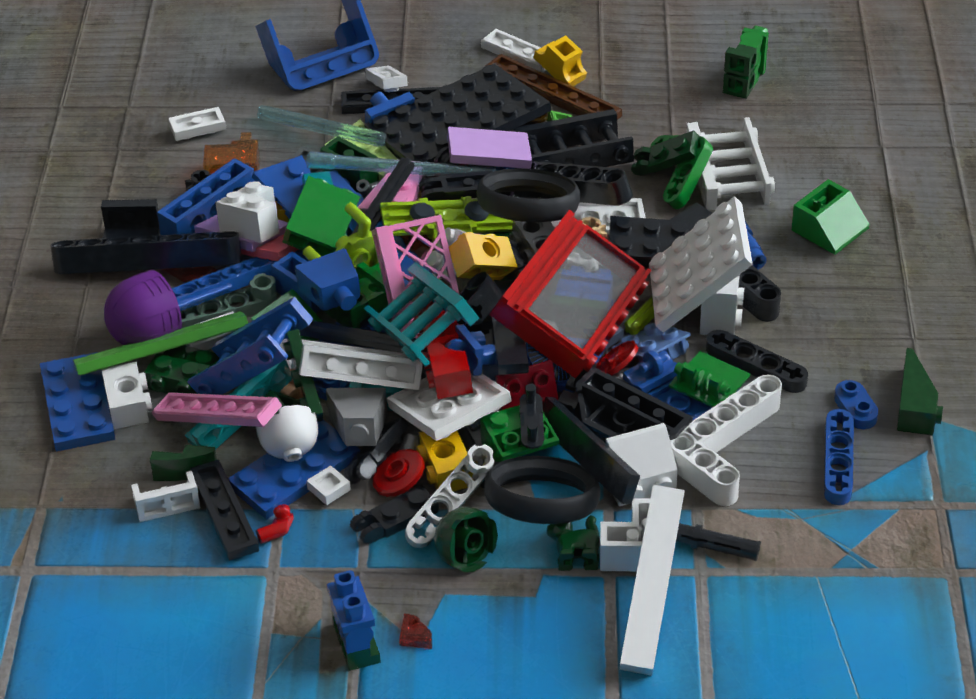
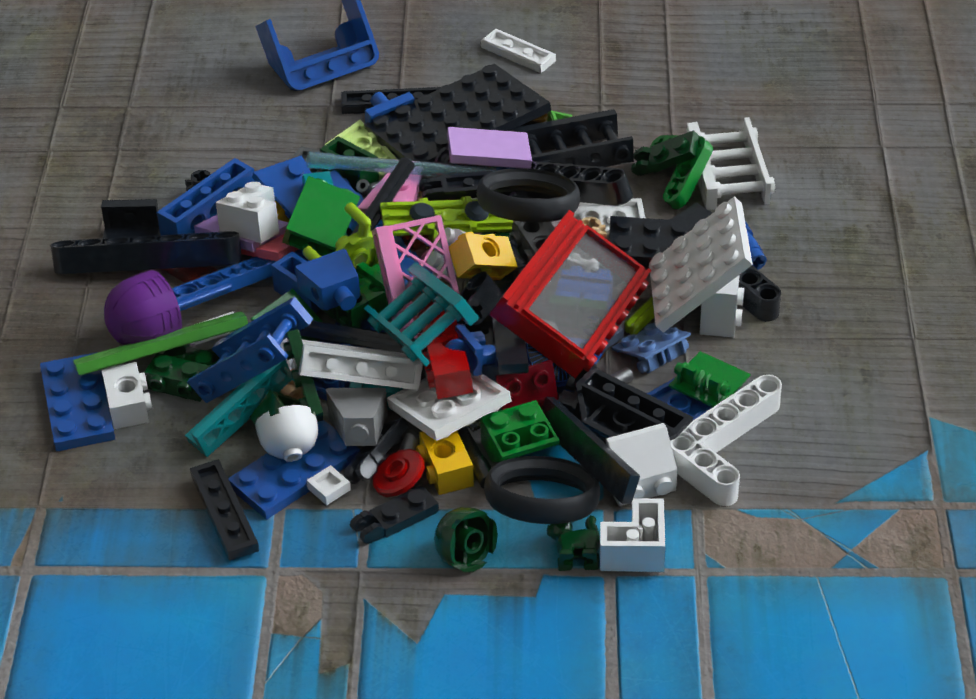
(166, 500): white hinge -> none
(173, 466): dark green slope -> none
(197, 123): white plate -> none
(217, 409): bright pink tile -> none
(244, 150): clear orange hinge -> none
(261, 292): sand green beam -> none
(279, 527): red arm -> none
(321, 125): clear light blue axle -> none
(353, 621): blue hips -> none
(386, 78): white plate -> none
(414, 633): clear red tile -> none
(448, 497): white beam -> none
(531, 418): black piece -> none
(554, 90): reddish brown tile -> none
(562, 60): yellow brick -> none
(618, 358): red wheel -> none
(652, 372): blue hips -> none
(652, 580): white slope -> none
(717, 541): black pin -> none
(727, 346): black beam -> none
(745, 62): dark green hips -> none
(829, 217): green slope -> none
(838, 456): blue beam -> none
(855, 399): blue plate -> none
(918, 399): dark green slope -> none

